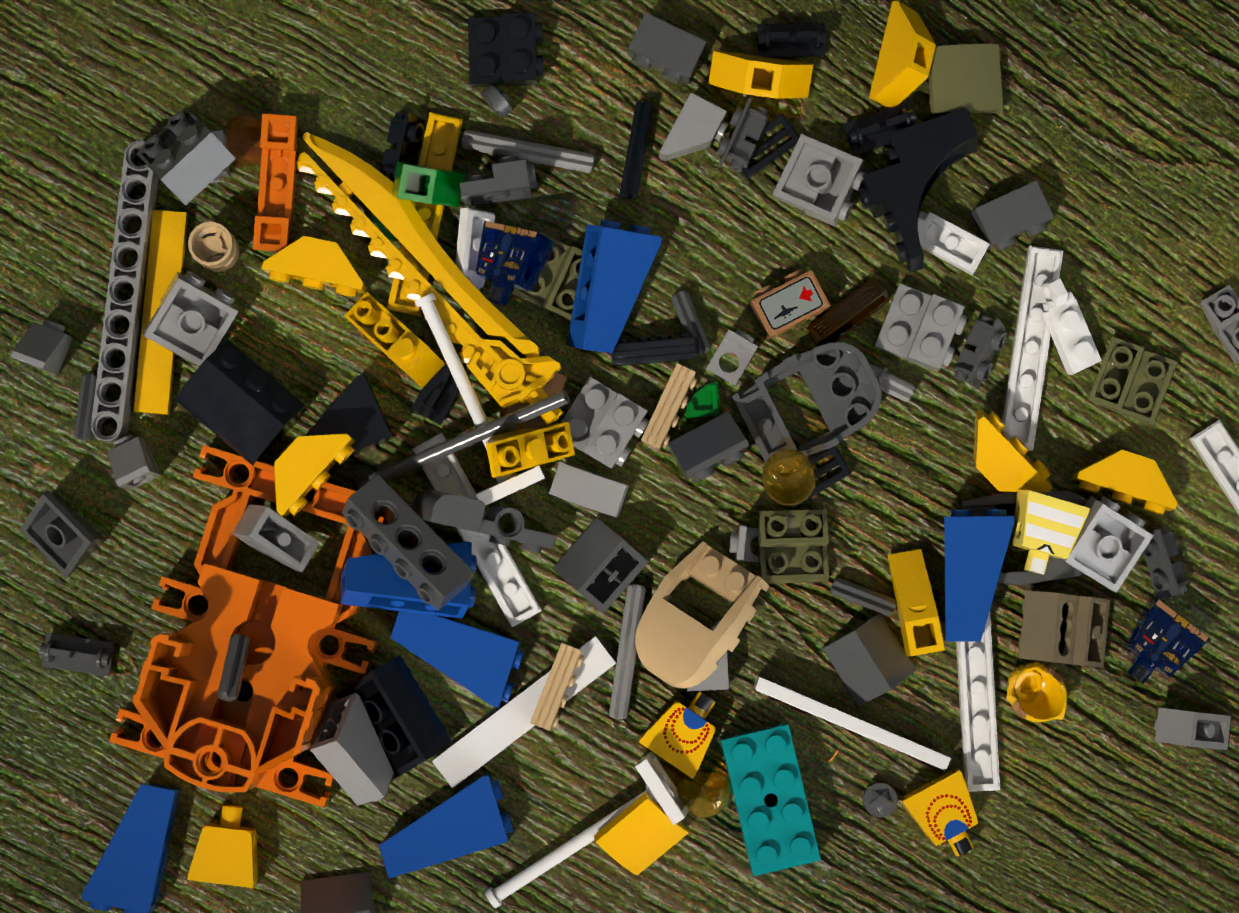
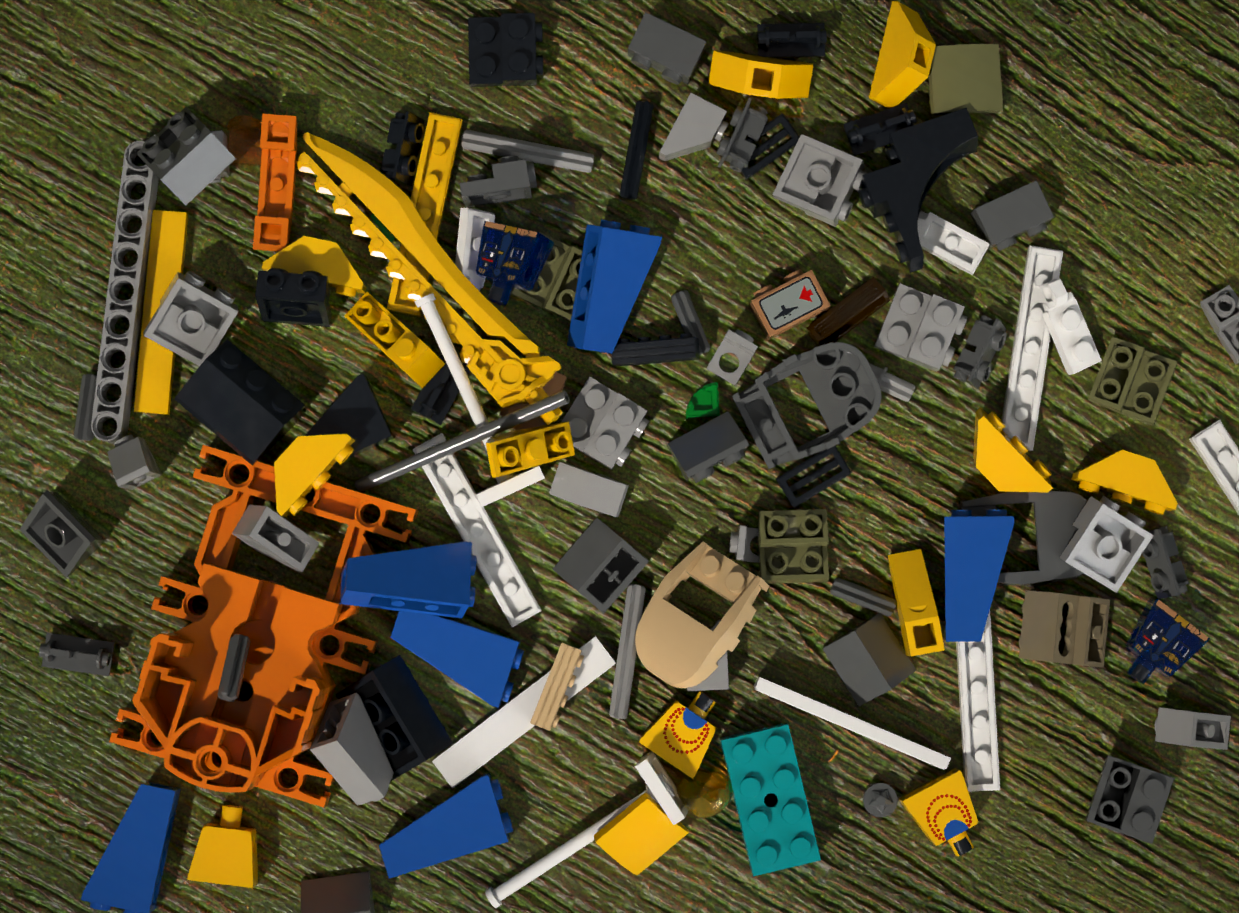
(43, 347): light grey slope -> none
(213, 246): tan wheel -> none
(294, 297): none -> black plate
(404, 524): dark grey brick -> none
(427, 184): green slope -> none
(468, 515): dark grey plate -> none
(497, 100): dark grey tile -> none
(668, 406): tan piece -> none
(788, 477): clear yellow hair -> none
(1037, 693): yellow hair -> none
(1046, 527): light yellow torso -> none
(1129, 799): none -> dark grey slope

